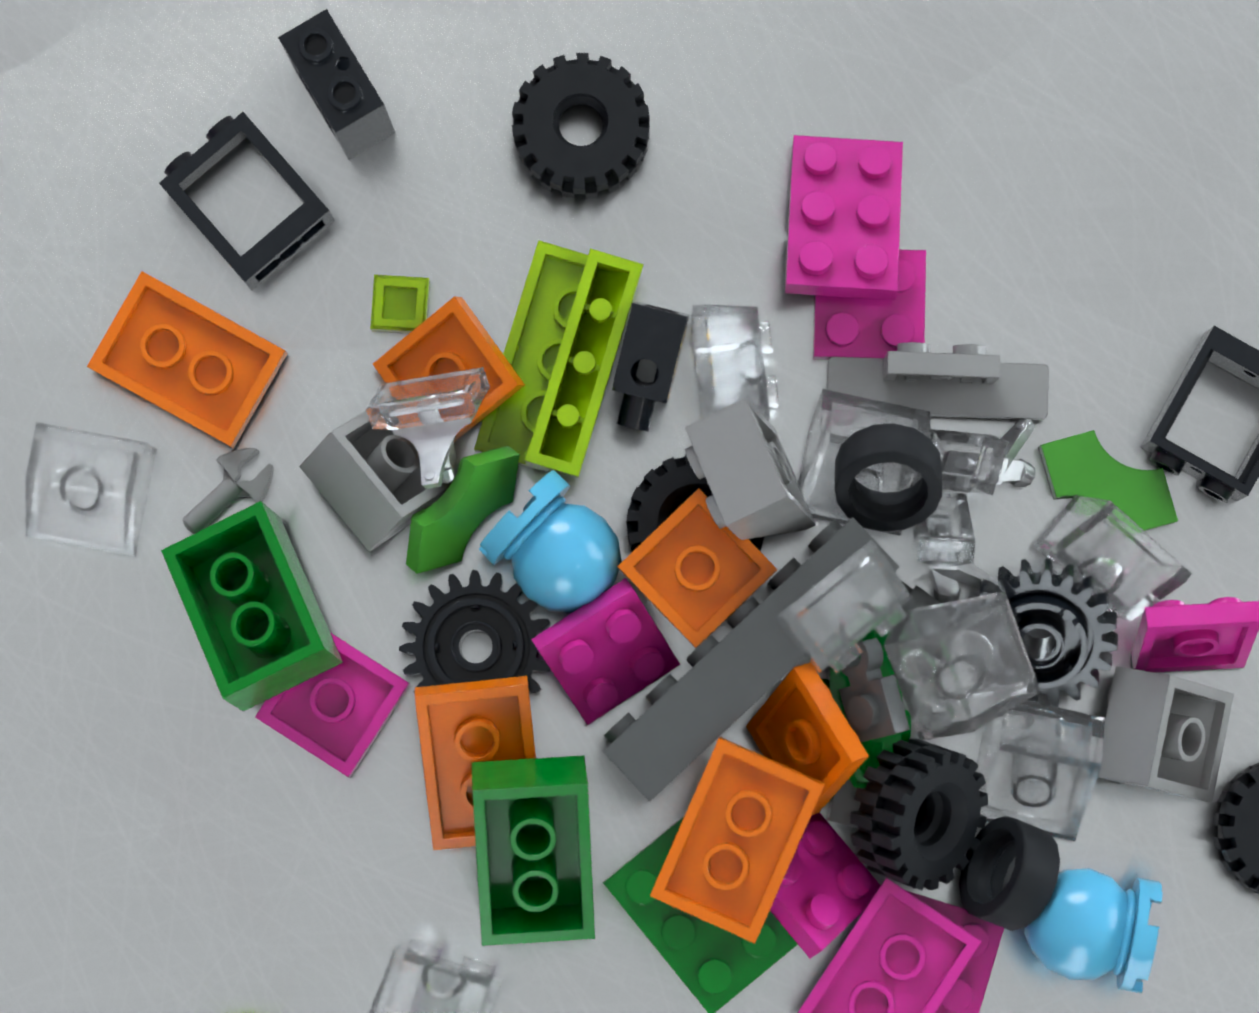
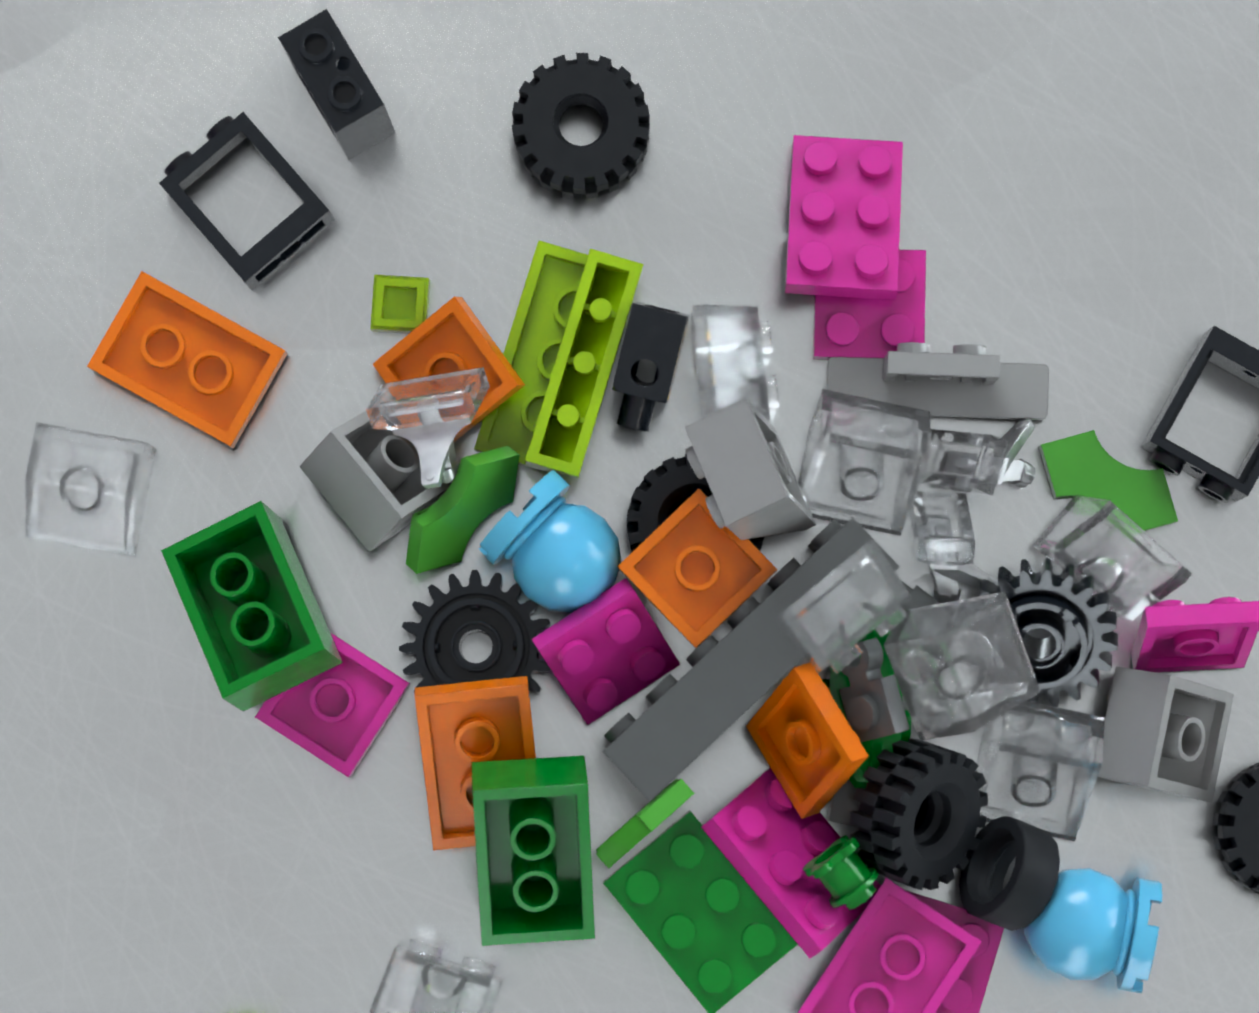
(229, 489): light grey bar -> none
(644, 822): none -> bright green tile
(737, 839): orange plate -> none
(843, 873): none -> green brick
(886, 445): black tyre -> none

